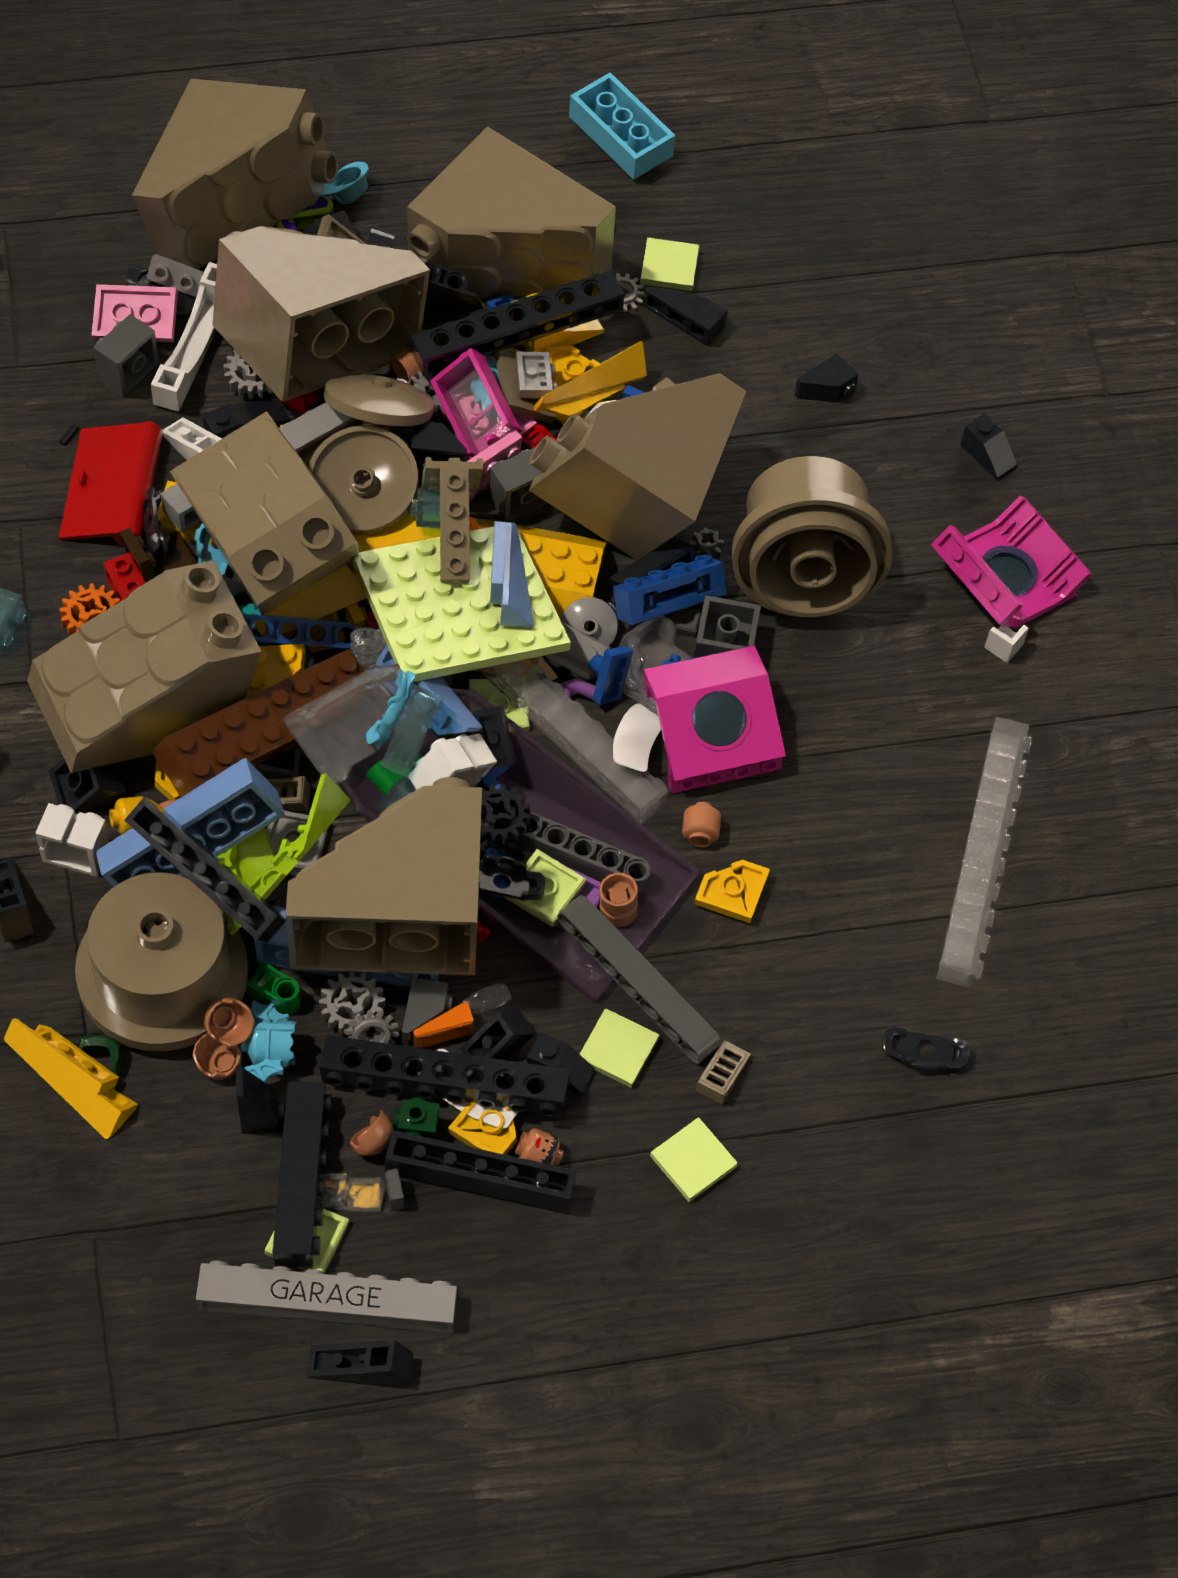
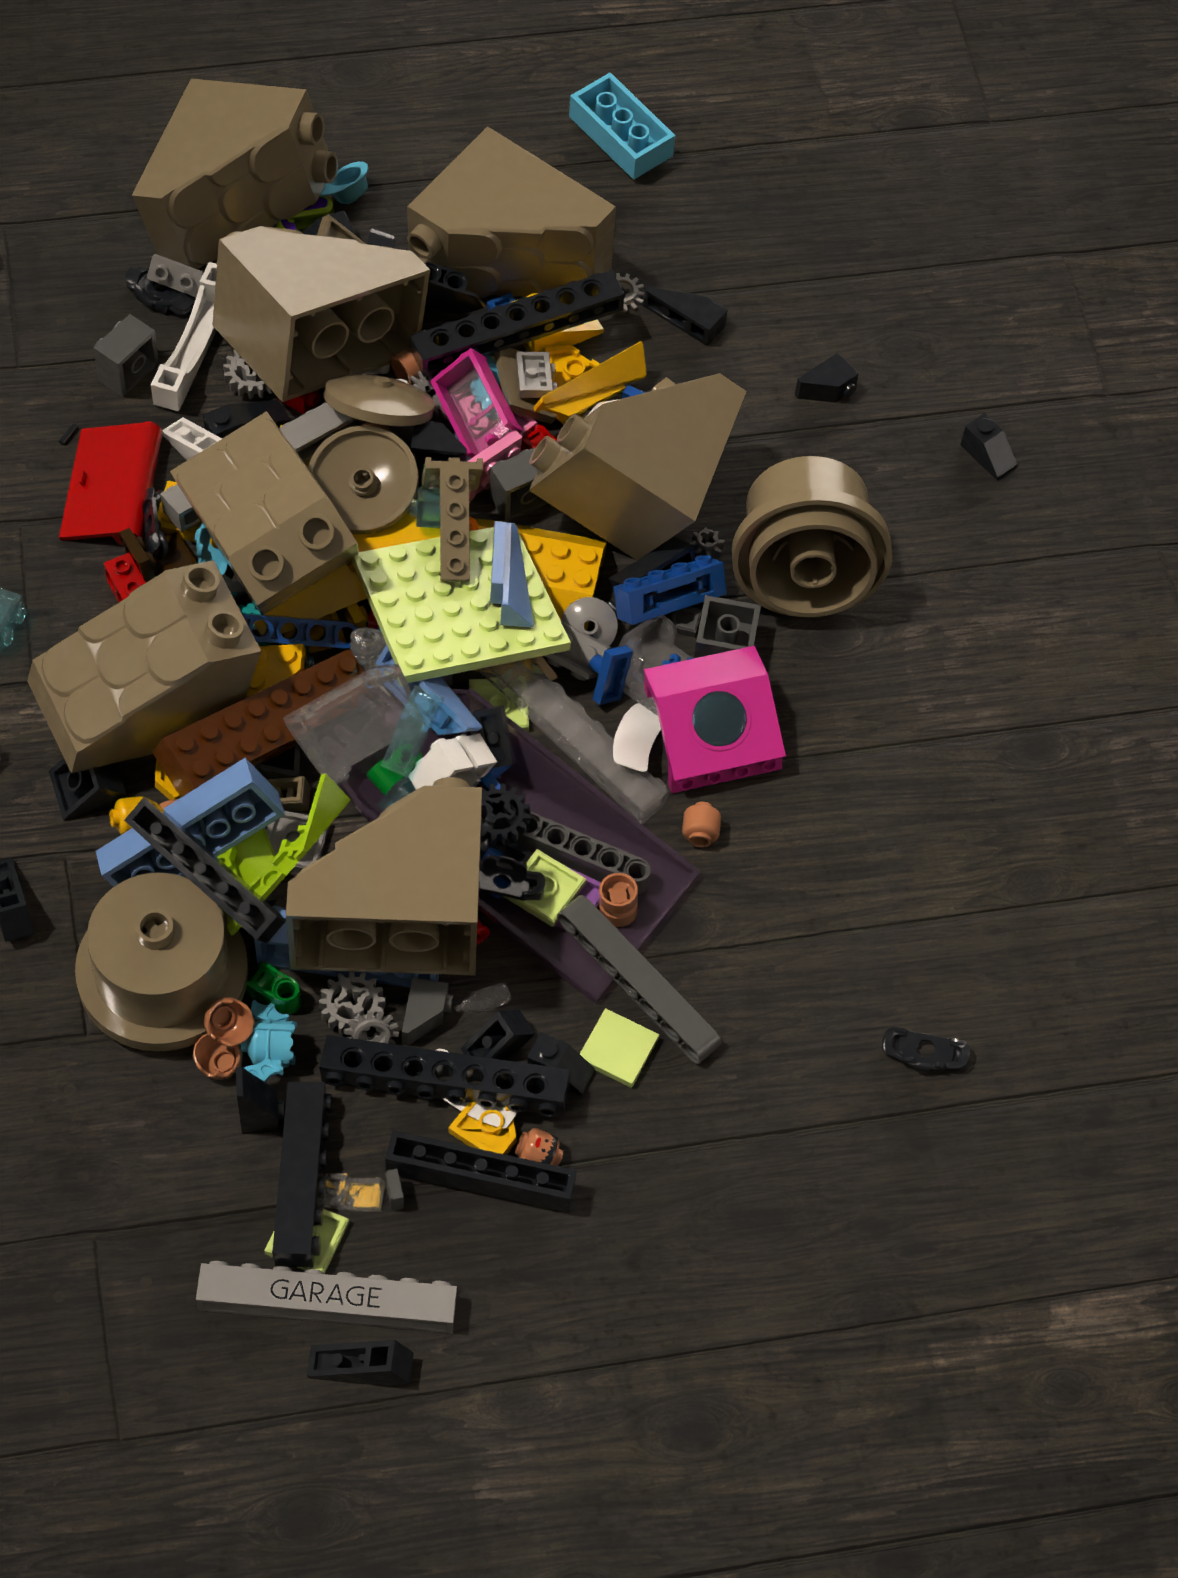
(71, 838): white piece -> none
(73, 1075): yellow wedge -> none
(85, 606): orange gear -> none
(103, 1043): dark green hair -> none
(149, 304): bright pink plate -> none
(373, 1138): nougat hair -> none
(383, 728): medium azure piece -> none
(417, 1117): dark green brick -> none
(448, 1026): orange slope -> none
(578, 686): medium lavender arm -> none
(669, 264): yellowish green tile -> none
(693, 1159): yellowish green tile -> none
(713, 1090): dark tan slope -> none
(733, 890): yellow plate -> none
(983, 853): clear brick -> none
(1005, 642): white panel -> none
(1014, 564): dark pink panel -> none

